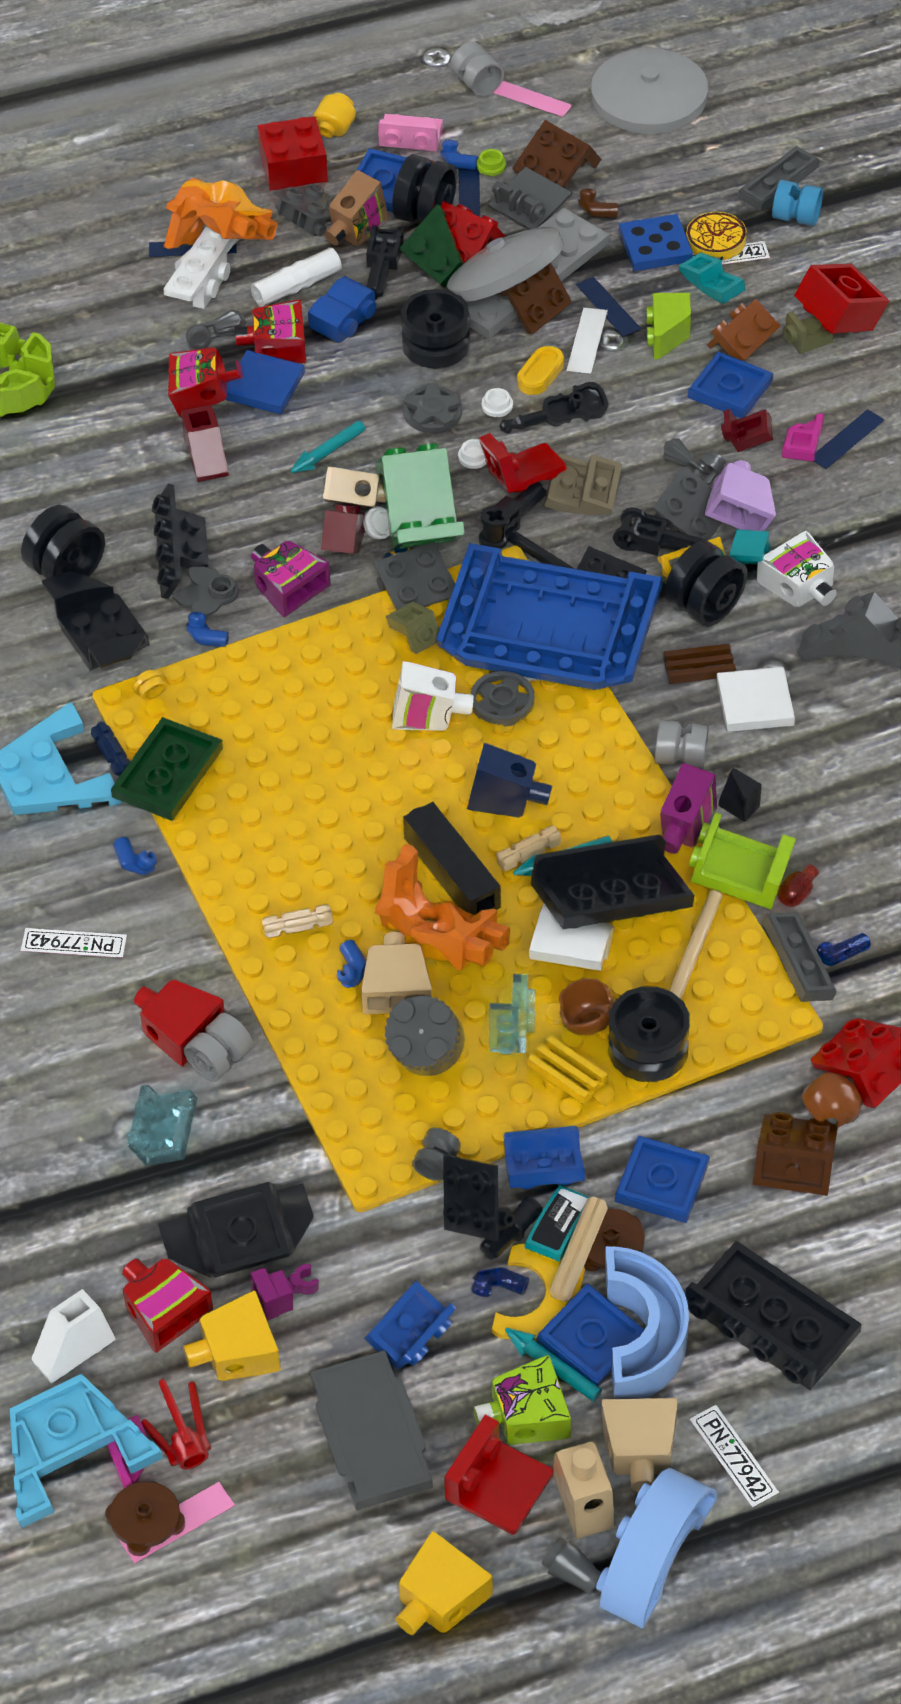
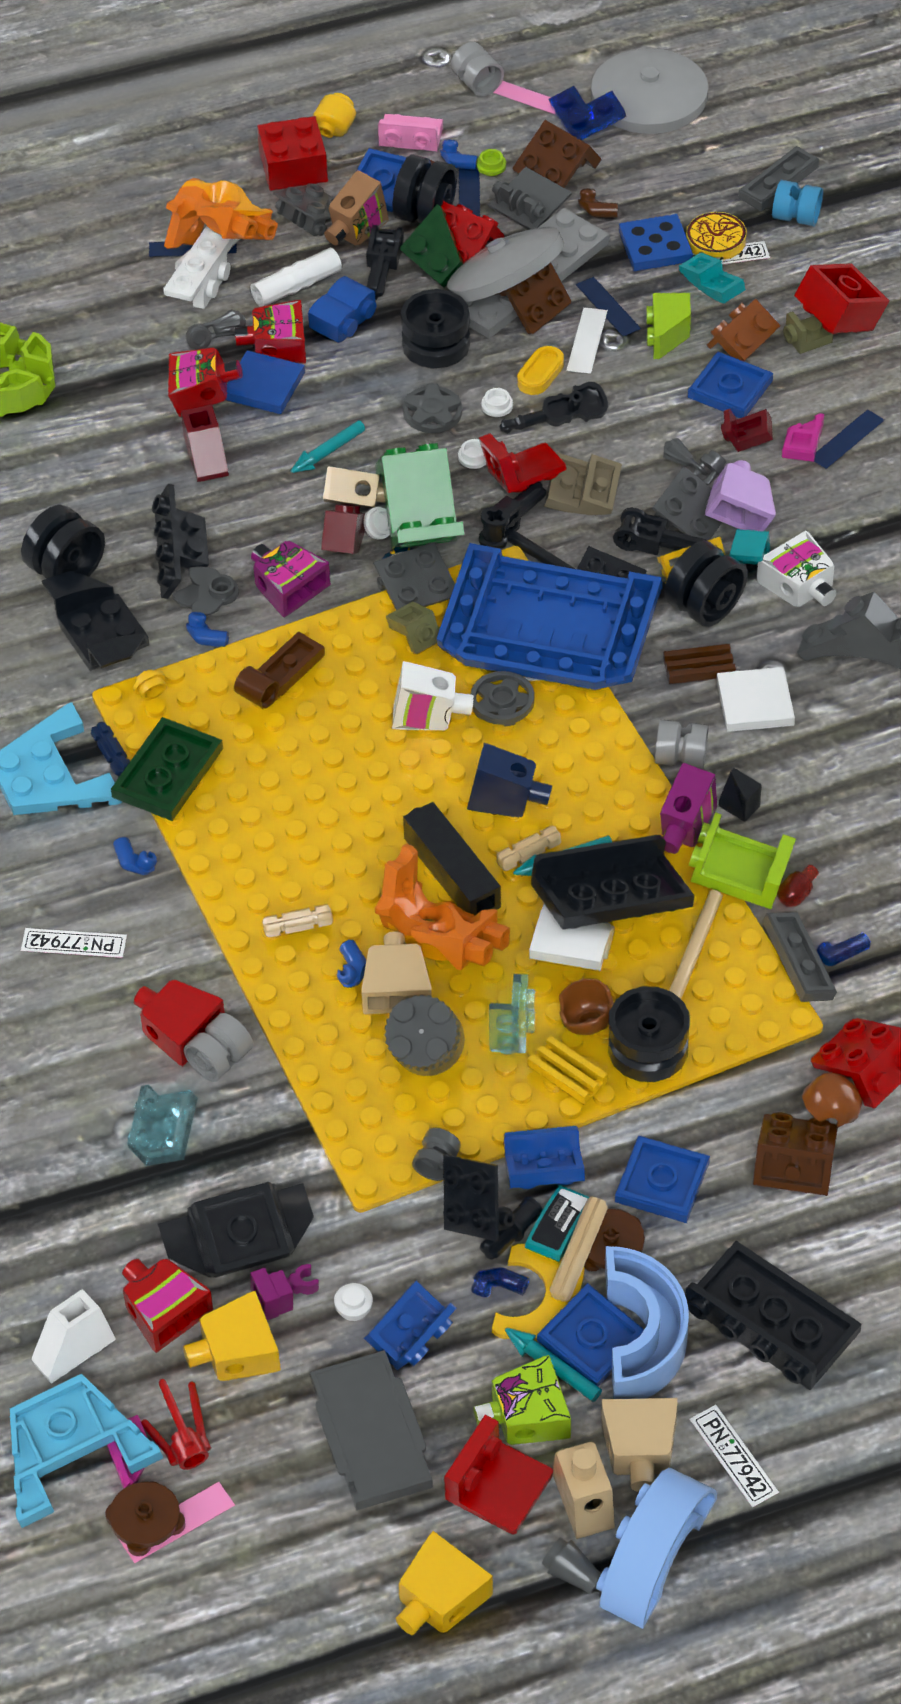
(280, 671): none -> reddish brown plate
(353, 1301): none -> white plate
(586, 119): none -> clear blue plate

